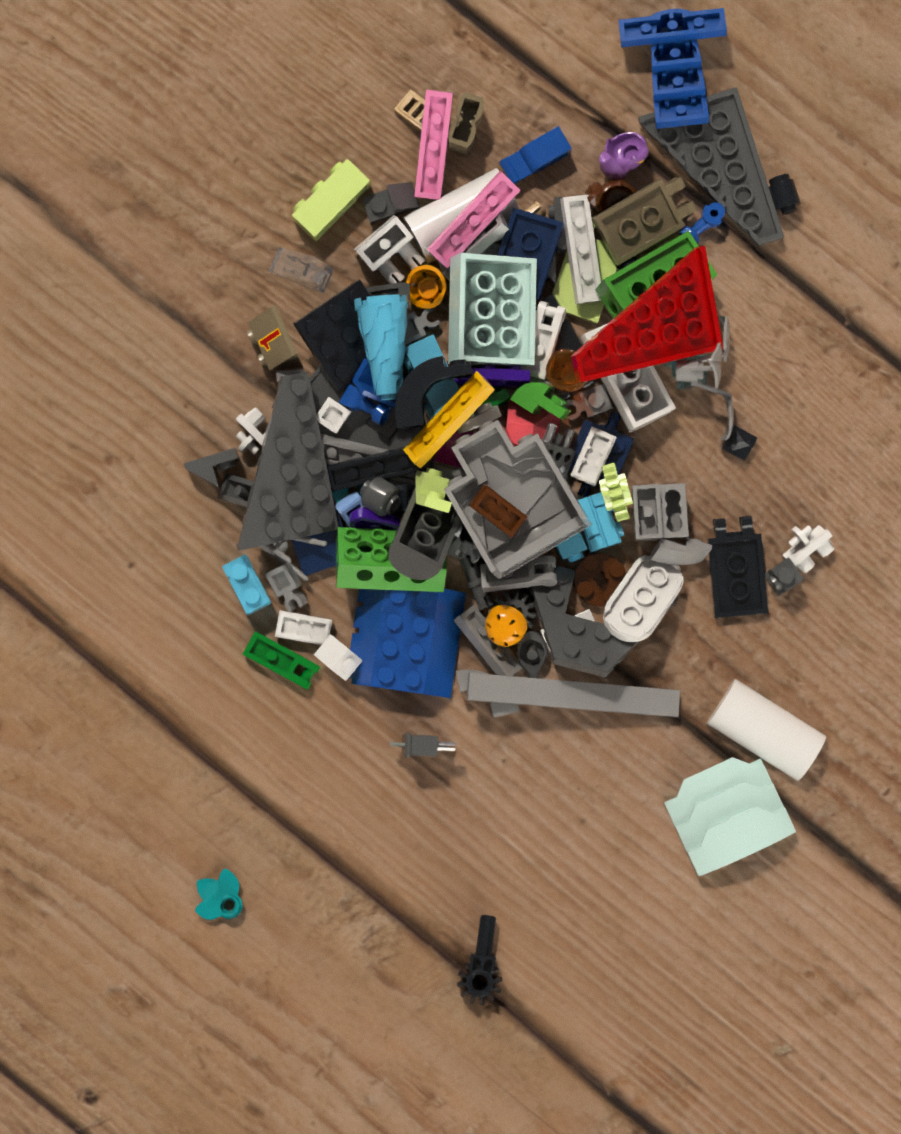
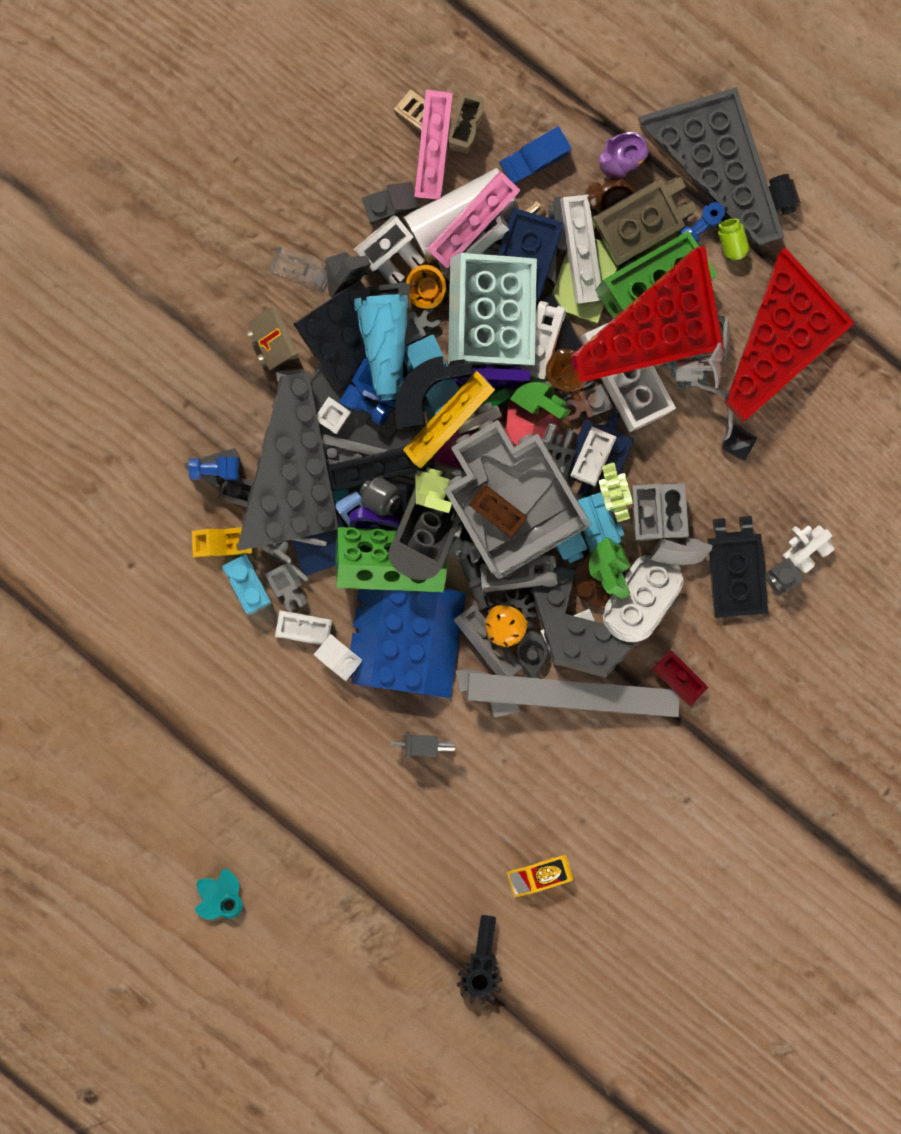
(217, 542): none -> yellow slope
(224, 467): none -> blue leg
(250, 423): white hips -> none
(280, 659): green plate -> none
(330, 199): yellowish green brick -> none
(344, 270): none -> dark grey slope
(540, 876): none -> slope
(607, 566): none -> bright green brick
(676, 60): blue slope -> none
(680, 677): none -> dark red plate
(728, 814): light aqua slope -> none
(733, 239): none -> lime brick
(767, 730): white brick -> none
(788, 333): none -> red wing

